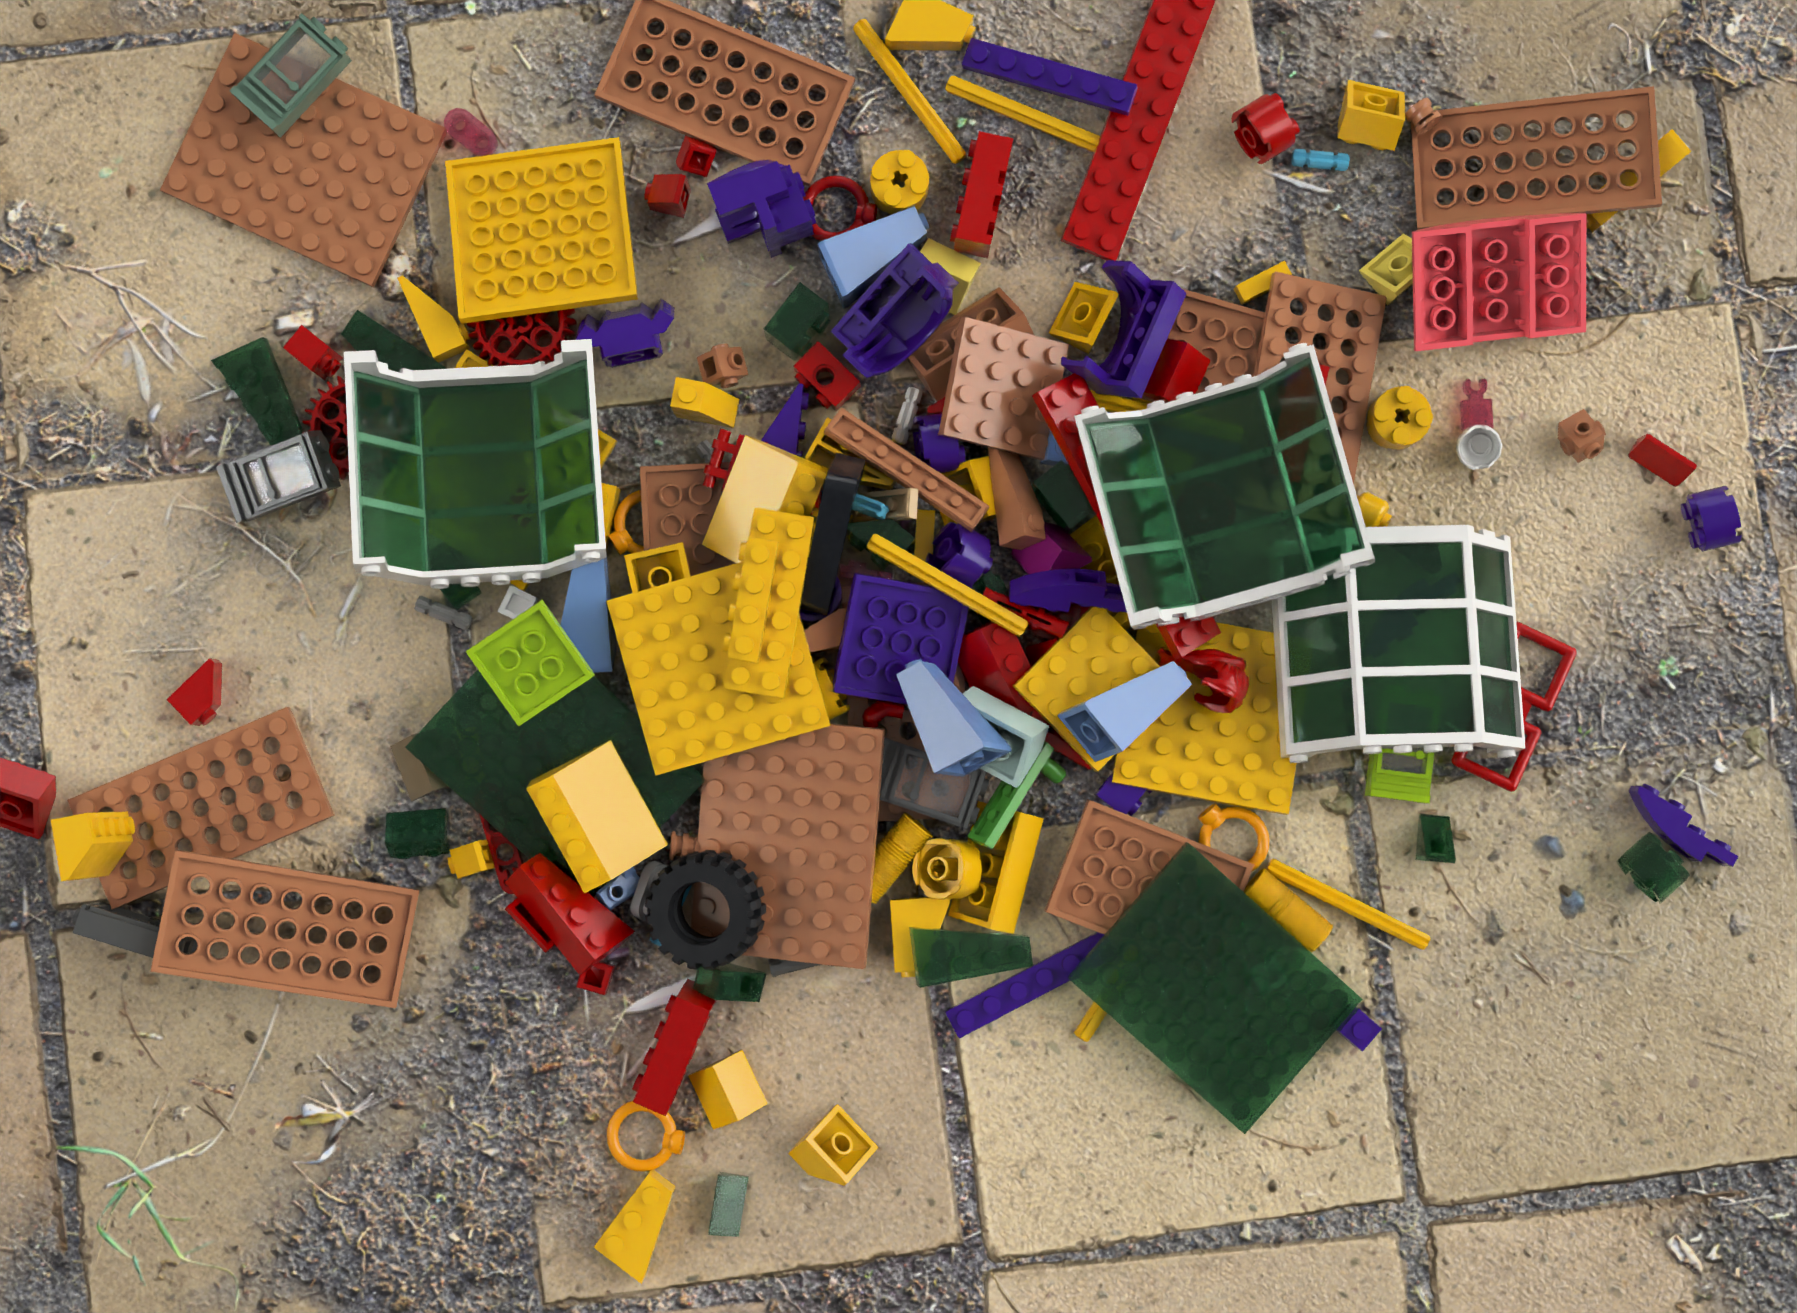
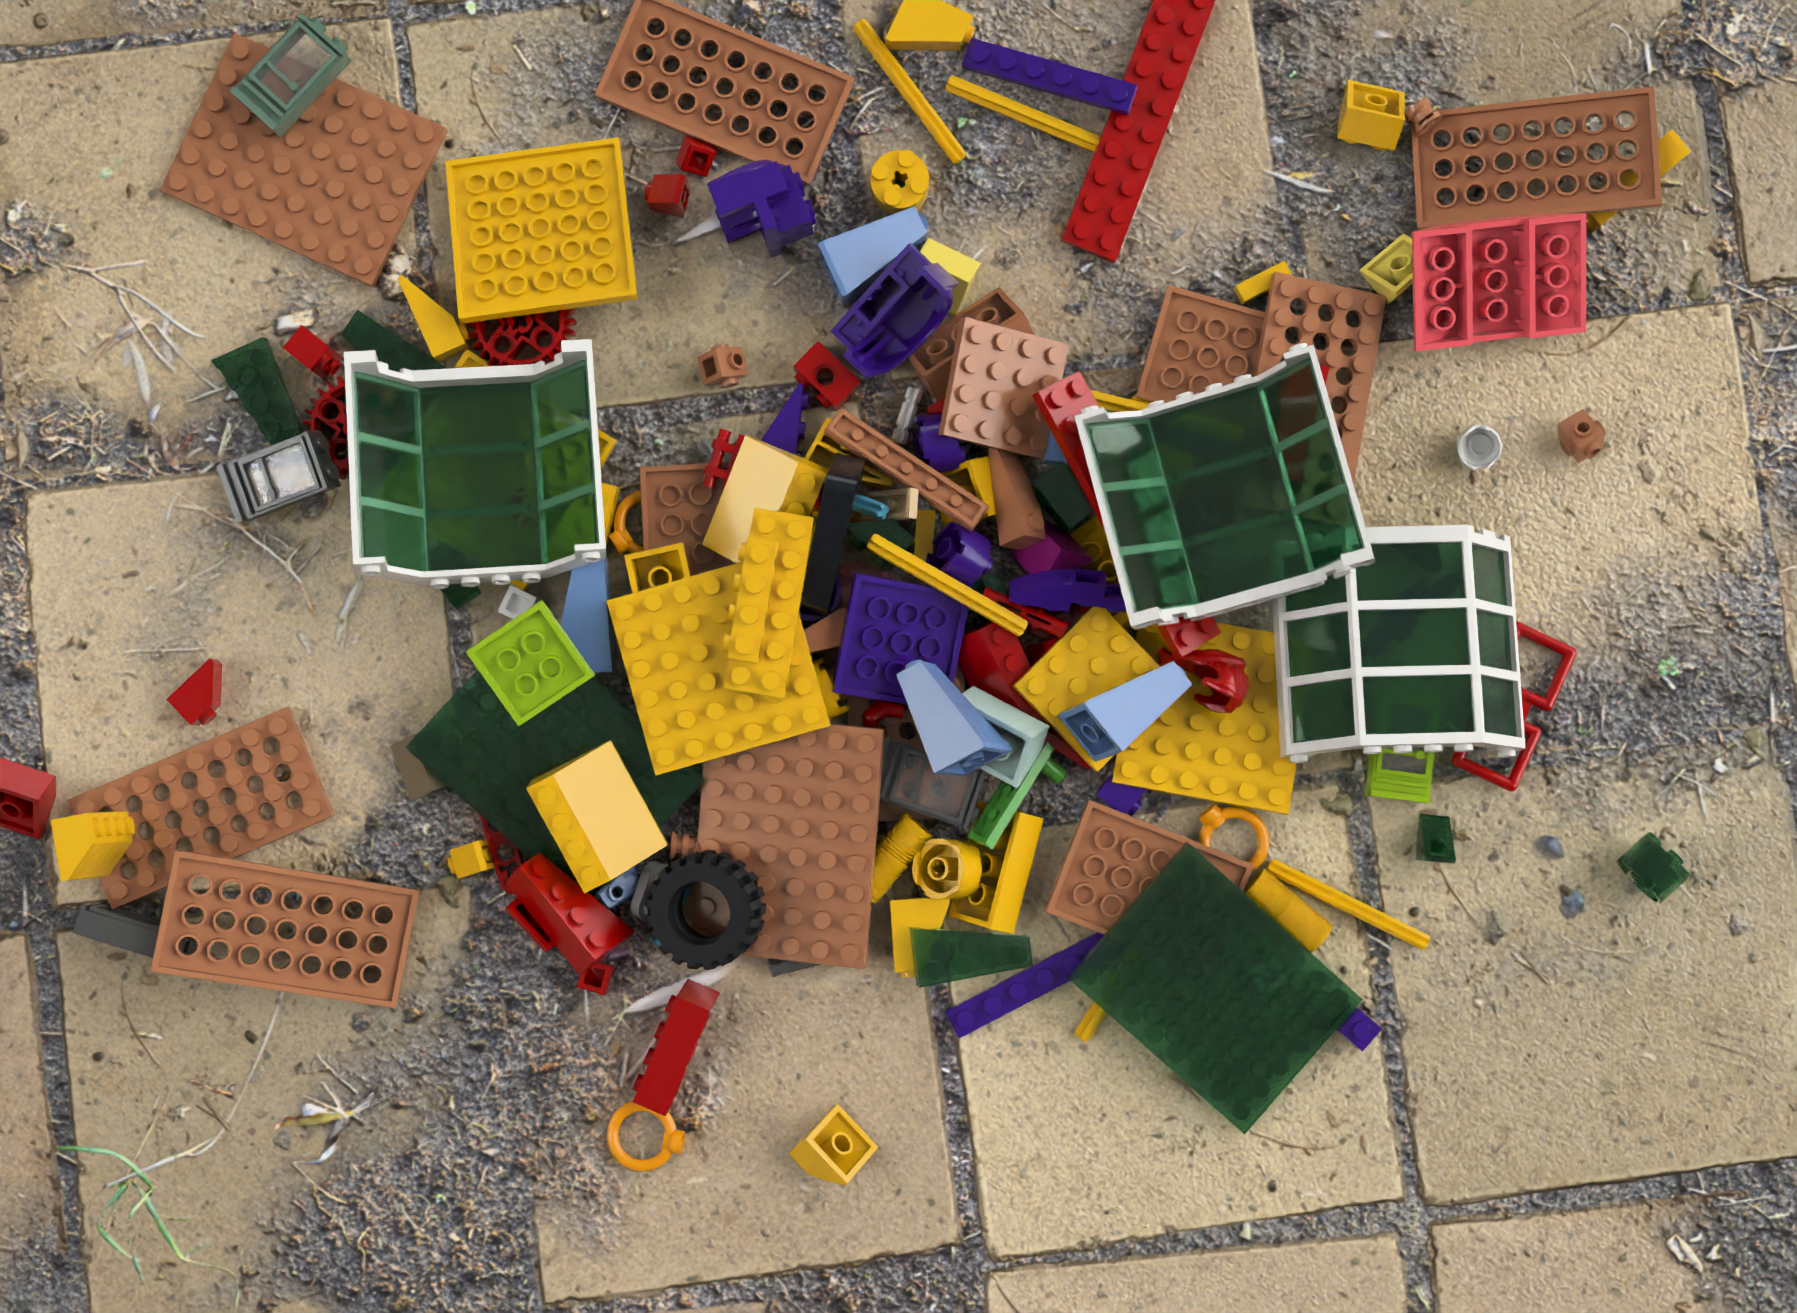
(417, 833): clear green bracket -> none
(443, 613): light grey axle -> none
(472, 132): clear pink plate -> none
(628, 334): dark purple slope -> none
(636, 1228): yellow wedge -> none
(703, 403): yellow slope -> none
(728, 1090): yellow slope -> none
(728, 1205): clear green slope -> none
(730, 983): clear green slope -> none
(797, 322): clear green brick -> none
(865, 211): red piece -> none
(983, 194): red wedge -> none
(1083, 315): yellow slope -> none
(1145, 323): dark purple piece -> none
(1176, 371): red slope -> none
(1265, 128): red brick -> none
(1320, 159): medium azure axle -> none
(1374, 510): yellow head -> none
(1415, 422): yellow brick -> none
(1475, 409): clear pink plate -> none
(1661, 460): red slope -> none
(1671, 823): dark purple slope -> none
(1712, 519): dark purple brick -> none

